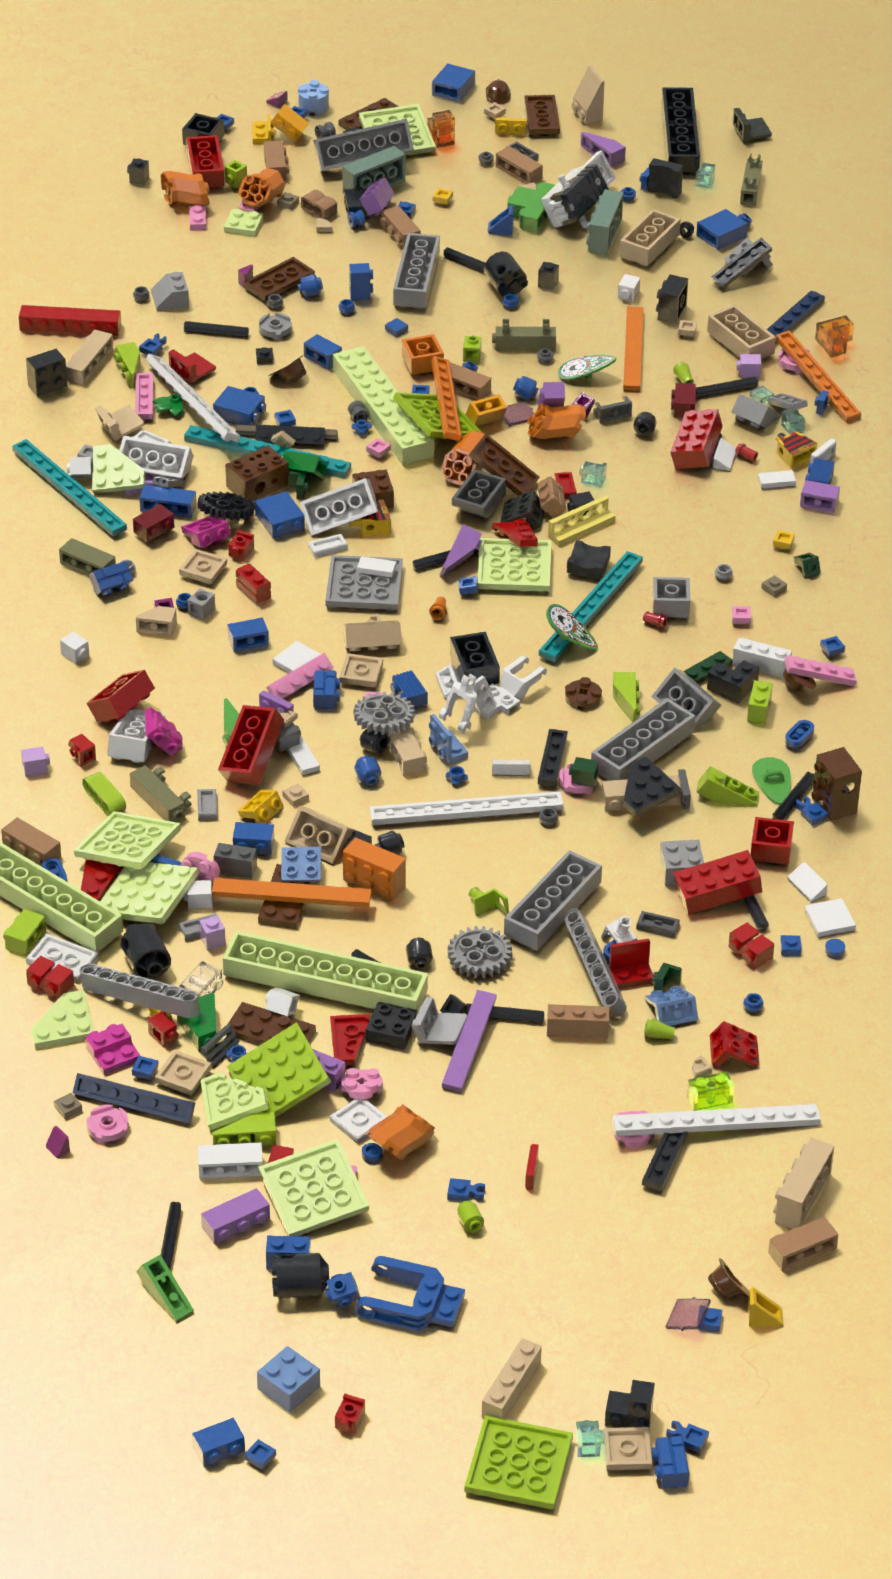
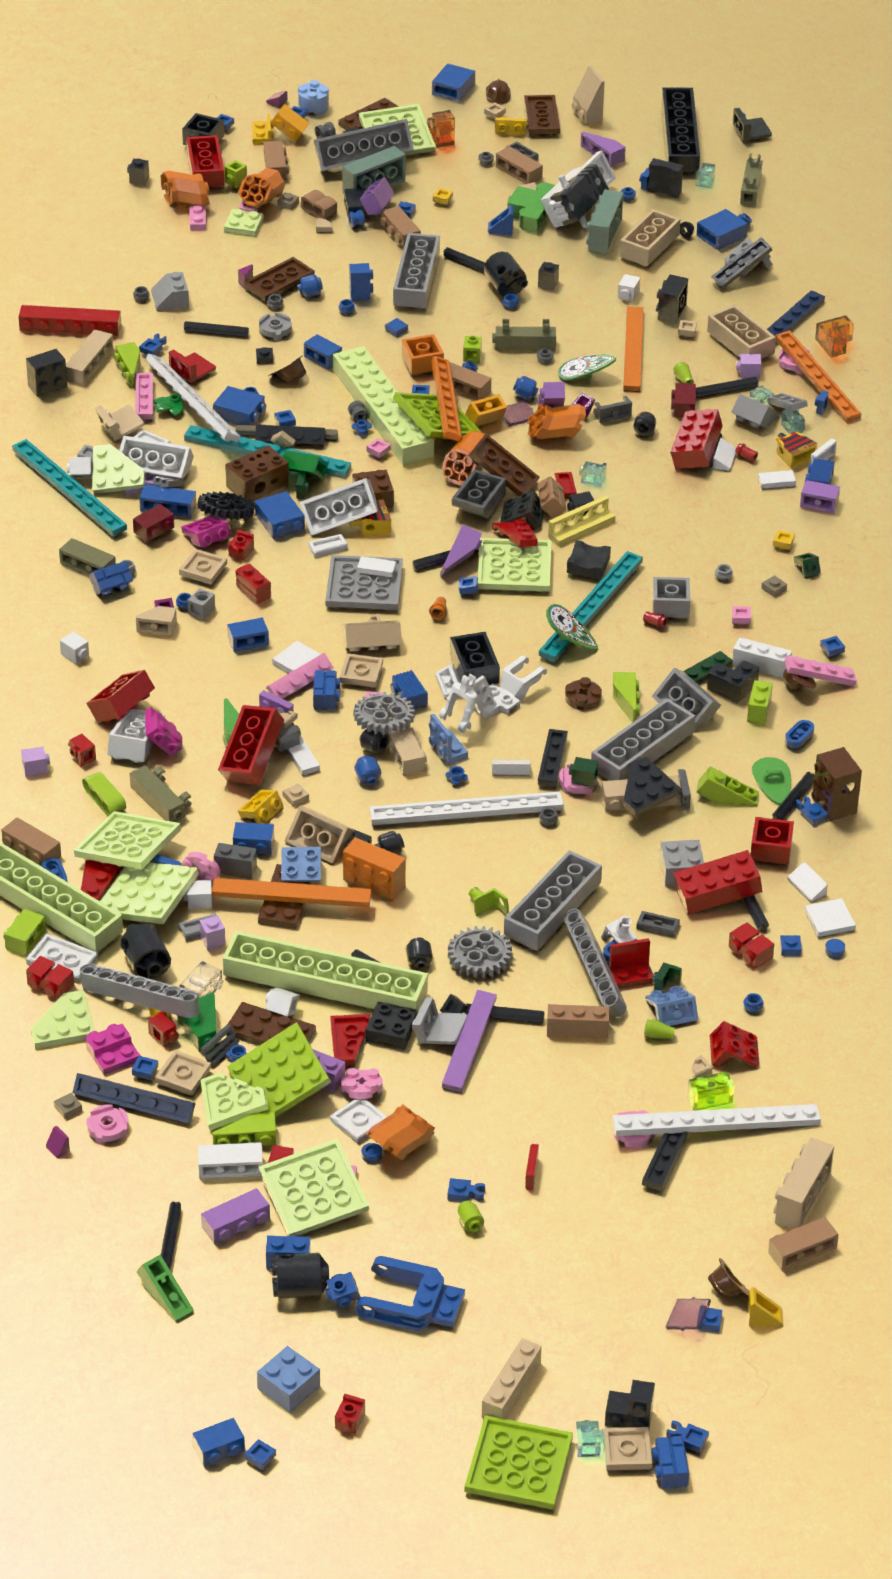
(207, 804): light grey tile -> none

